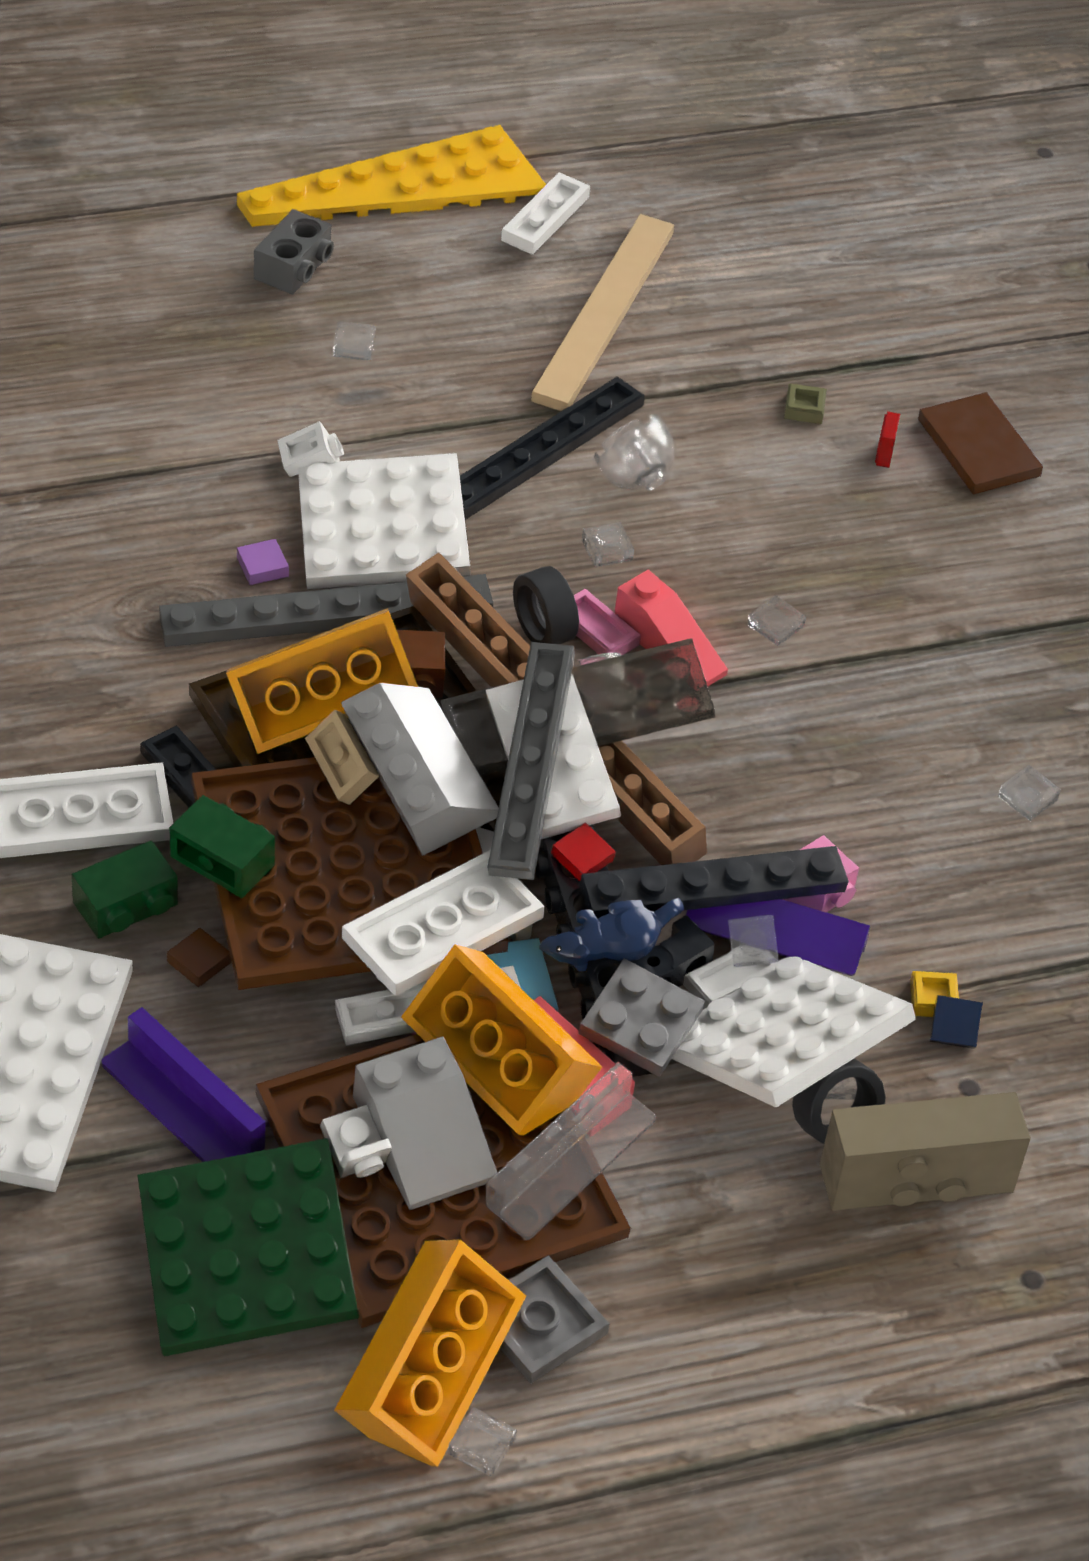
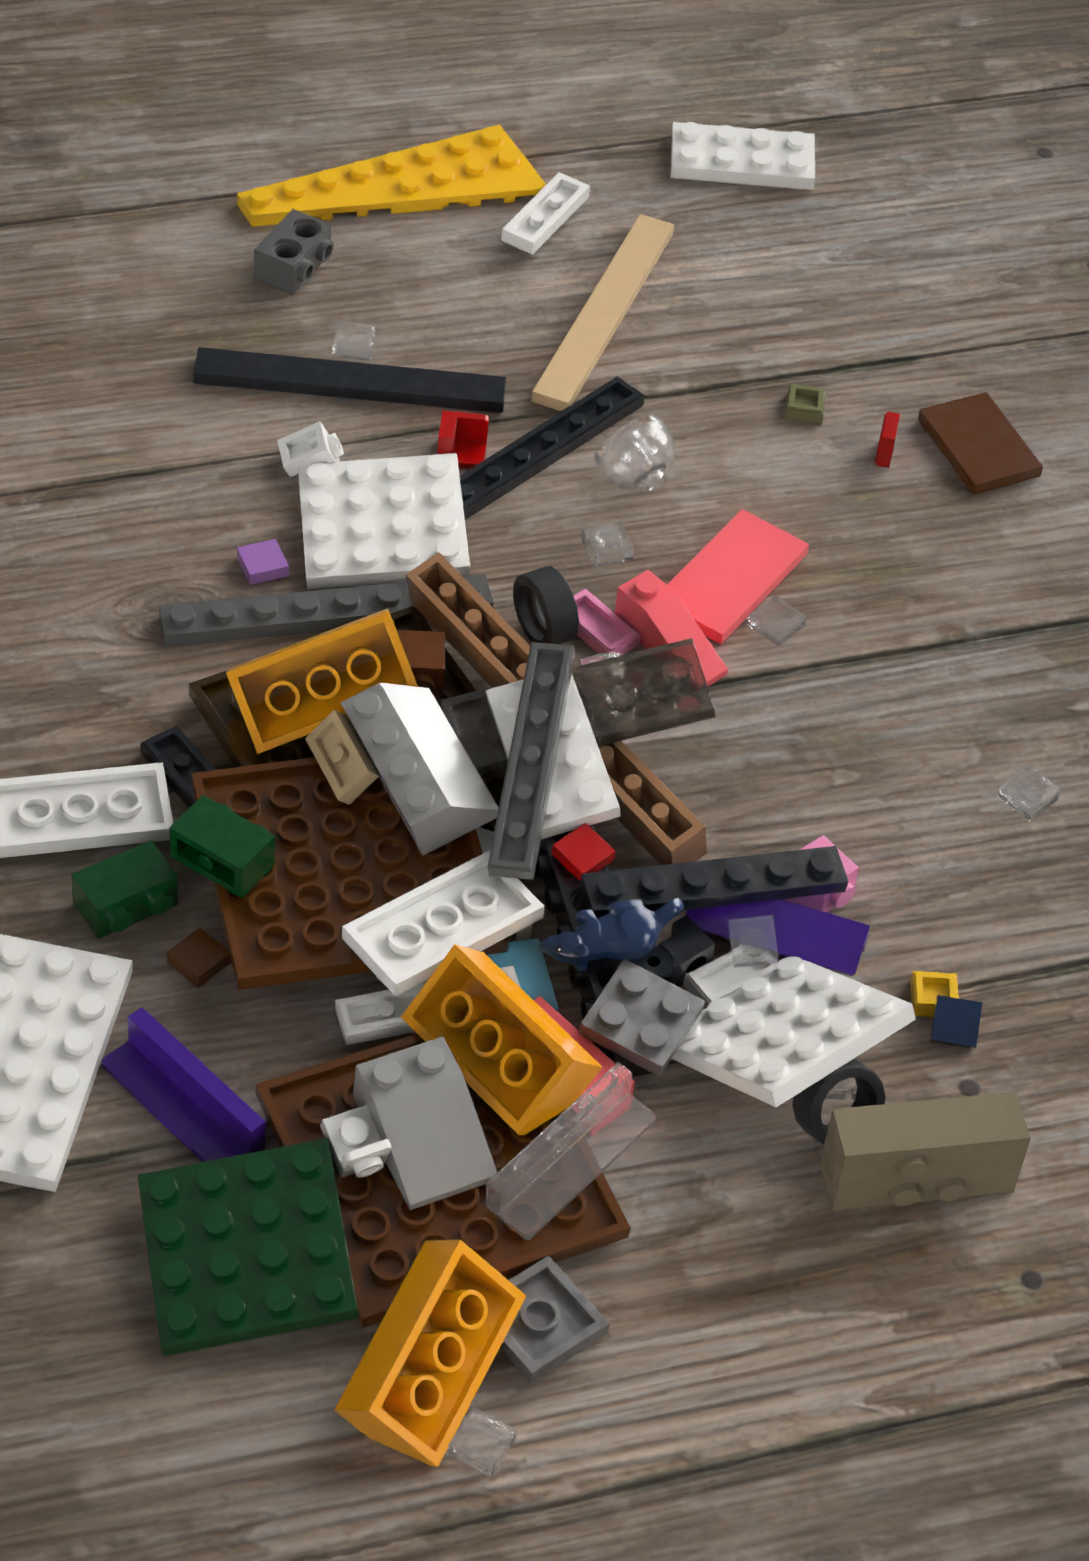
(349, 380): none -> black tile
(463, 435): none -> red panel
(736, 573): none -> coral tile
(742, 155): none -> white plate

